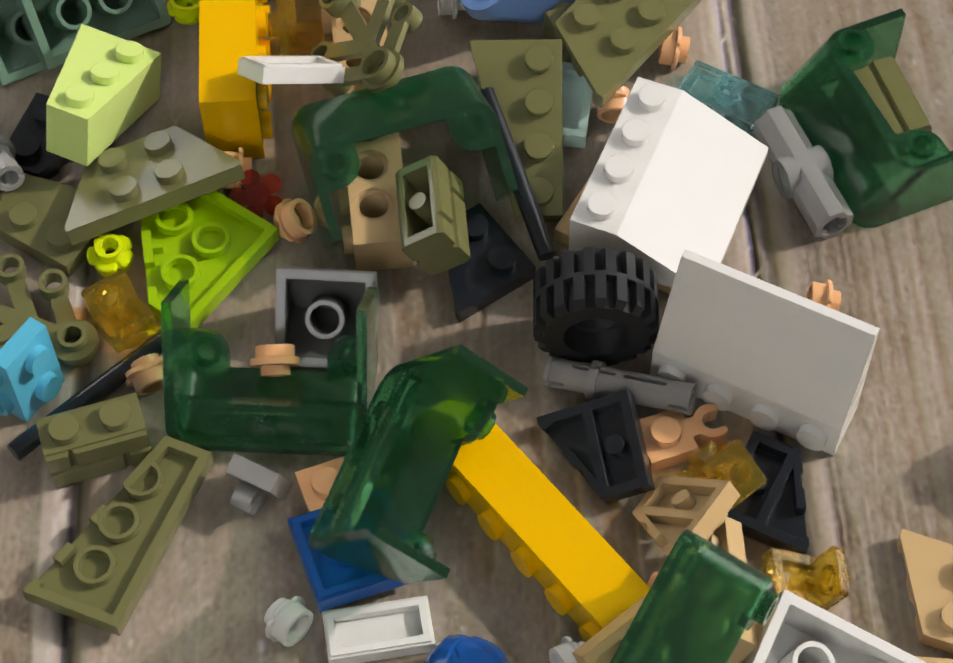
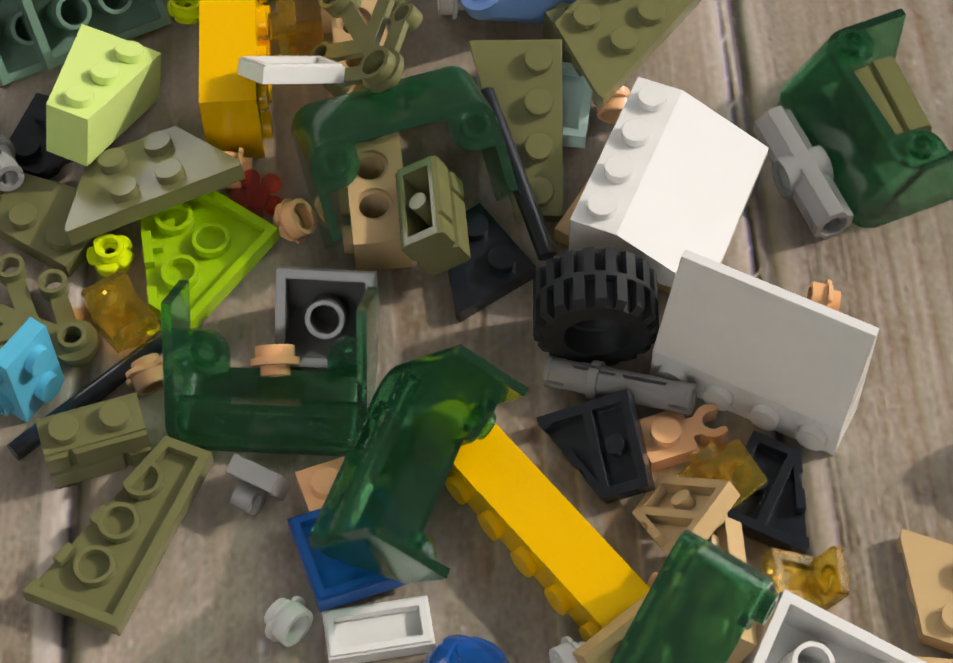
(674, 49): light nougat plate -> none
(728, 95): clear light blue plate -> none

